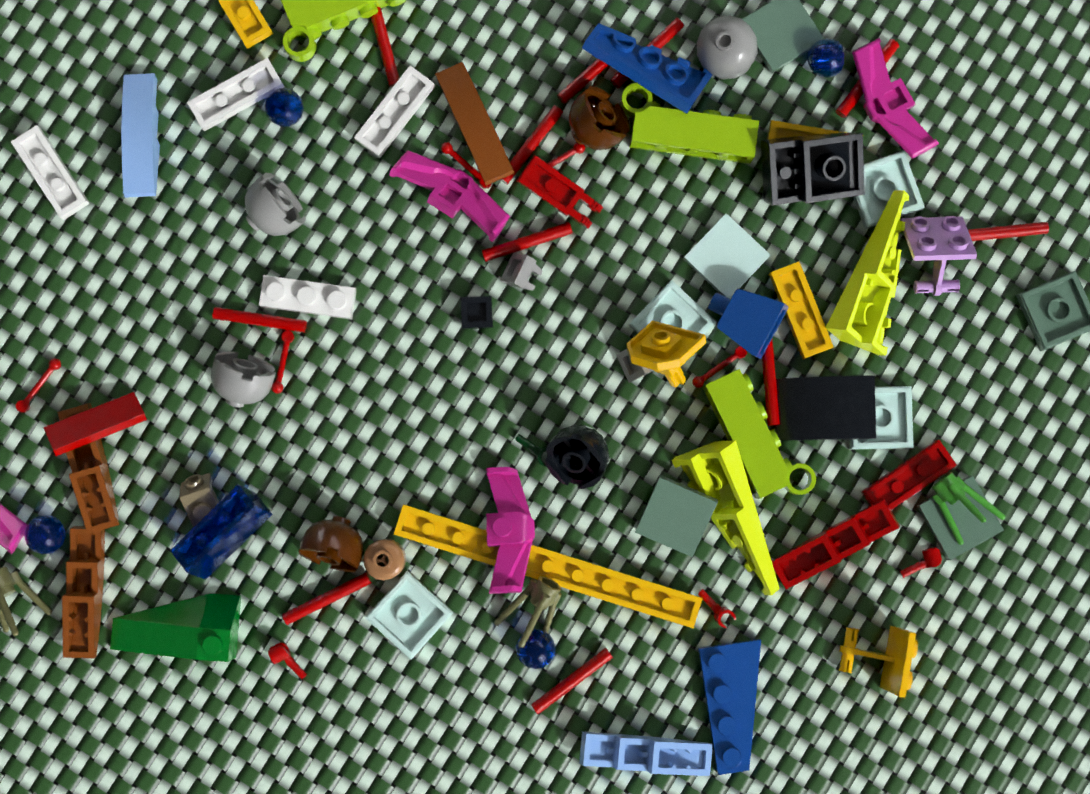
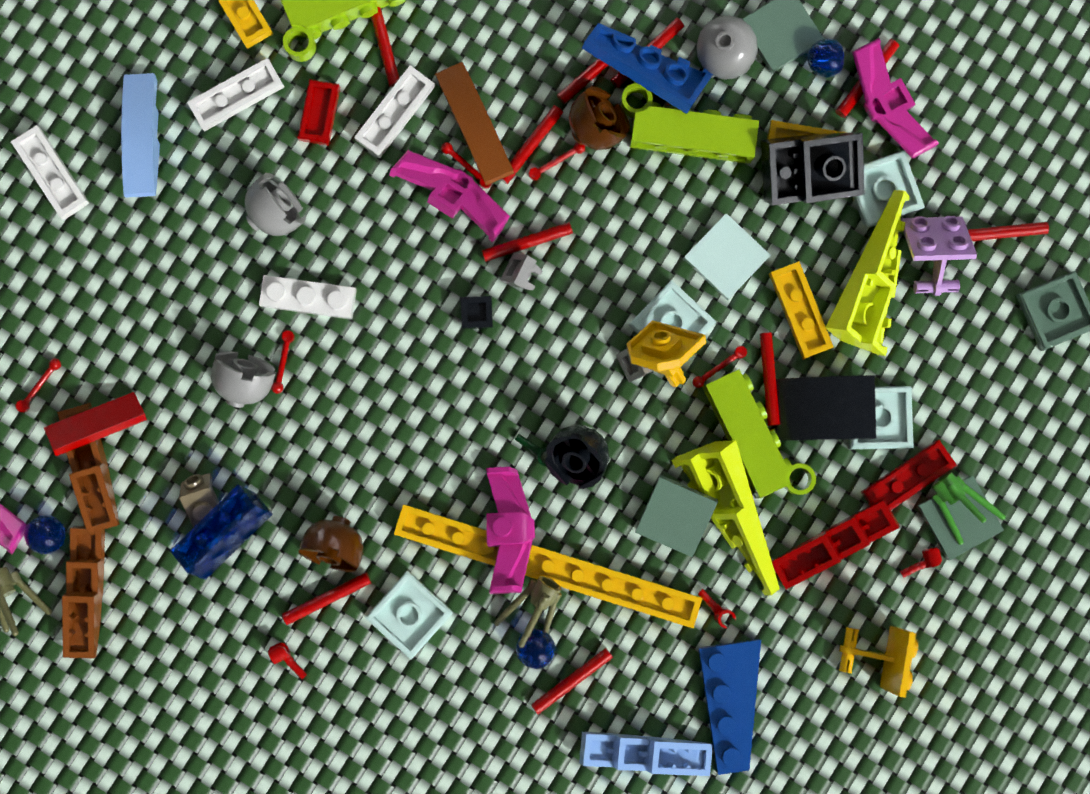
(186, 629): green wedge -> none
(259, 319): red bar -> none
(284, 107): clear blue piece -> none
(319, 112): none -> red tile
(396, 557): medium nougat head -> none
(557, 190): red hinge -> none
(749, 319): blue torso -> none

